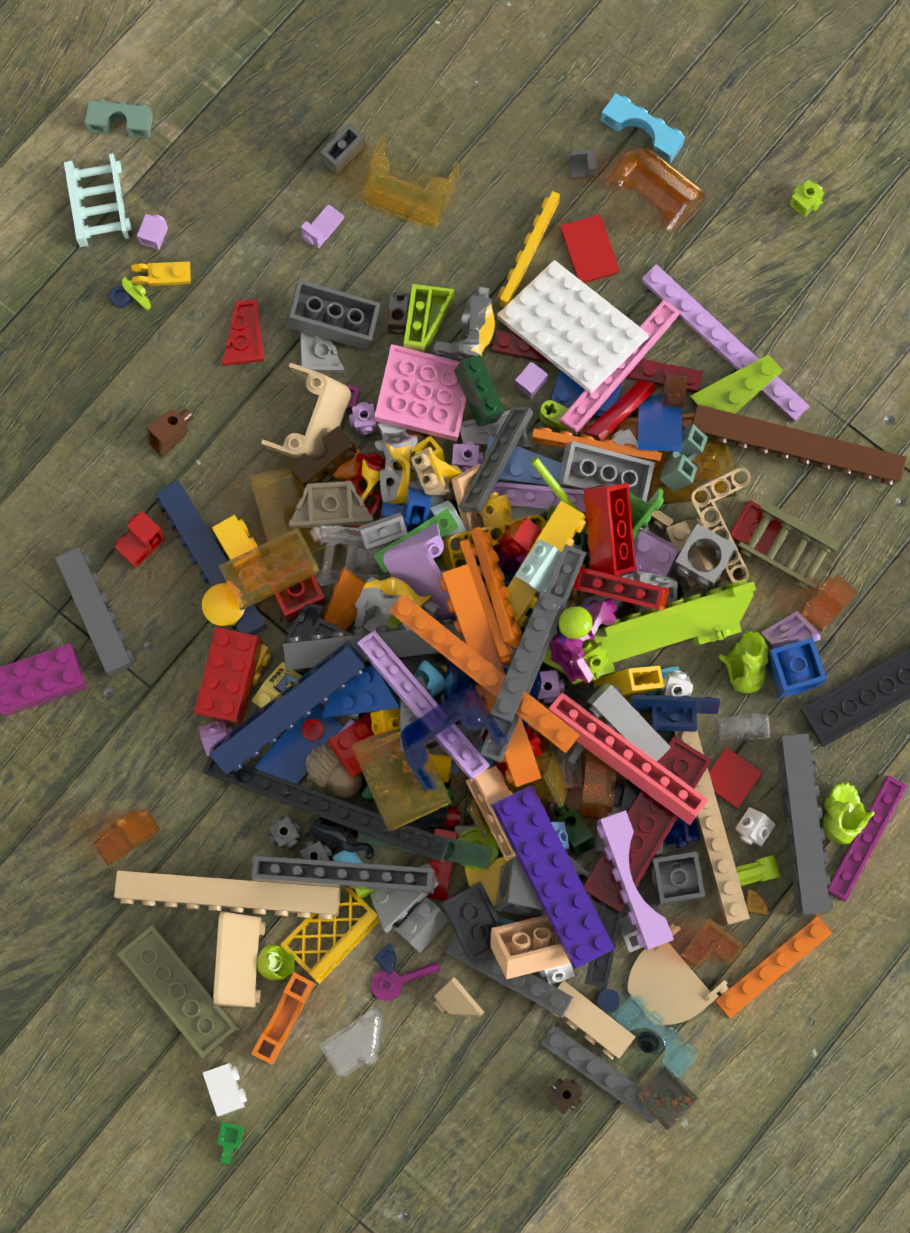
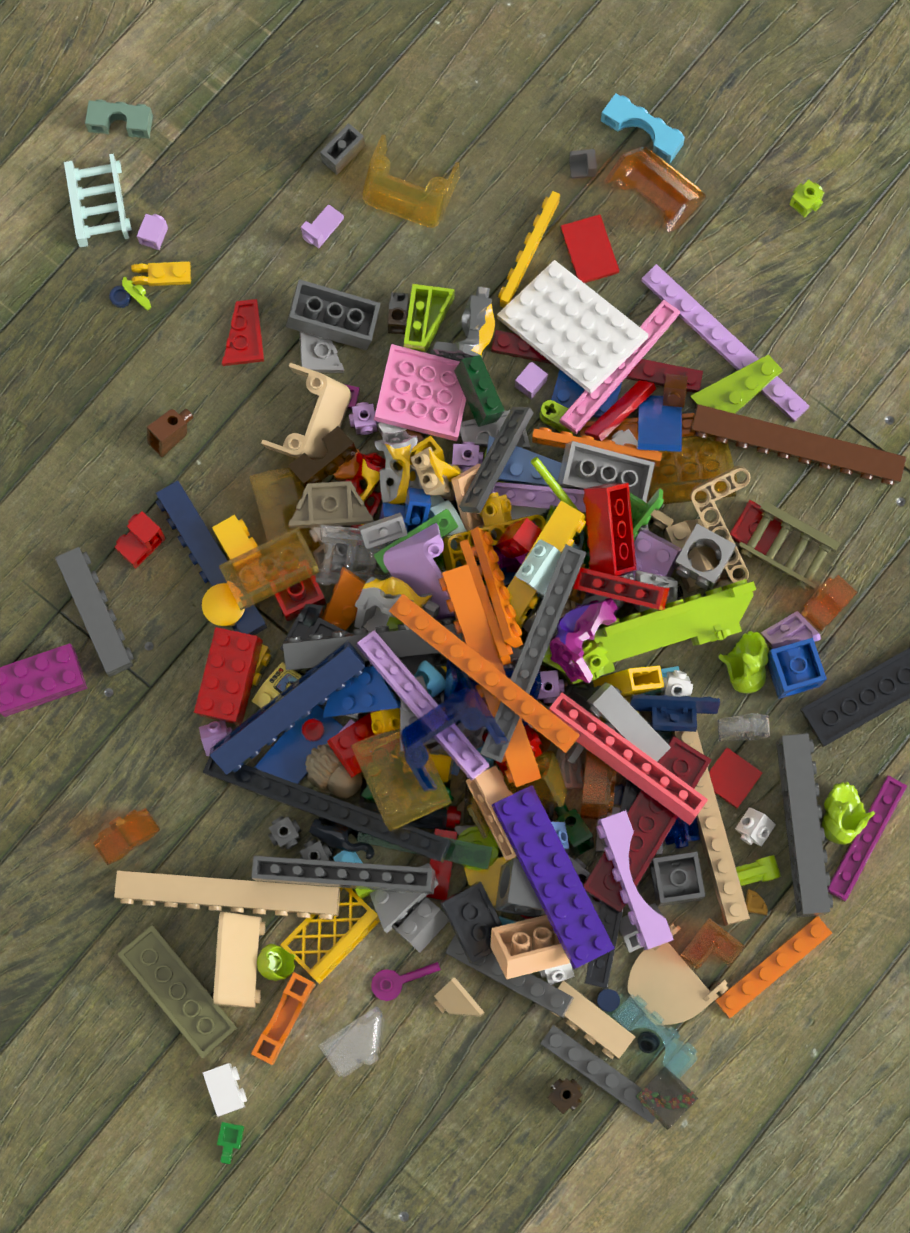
(339, 556): none -> light grey brick
(386, 959): dark blue tile -> none
(526, 657): dark grey plate -> none
(575, 622): lime hair -> none
(678, 468): sand green arch -> none

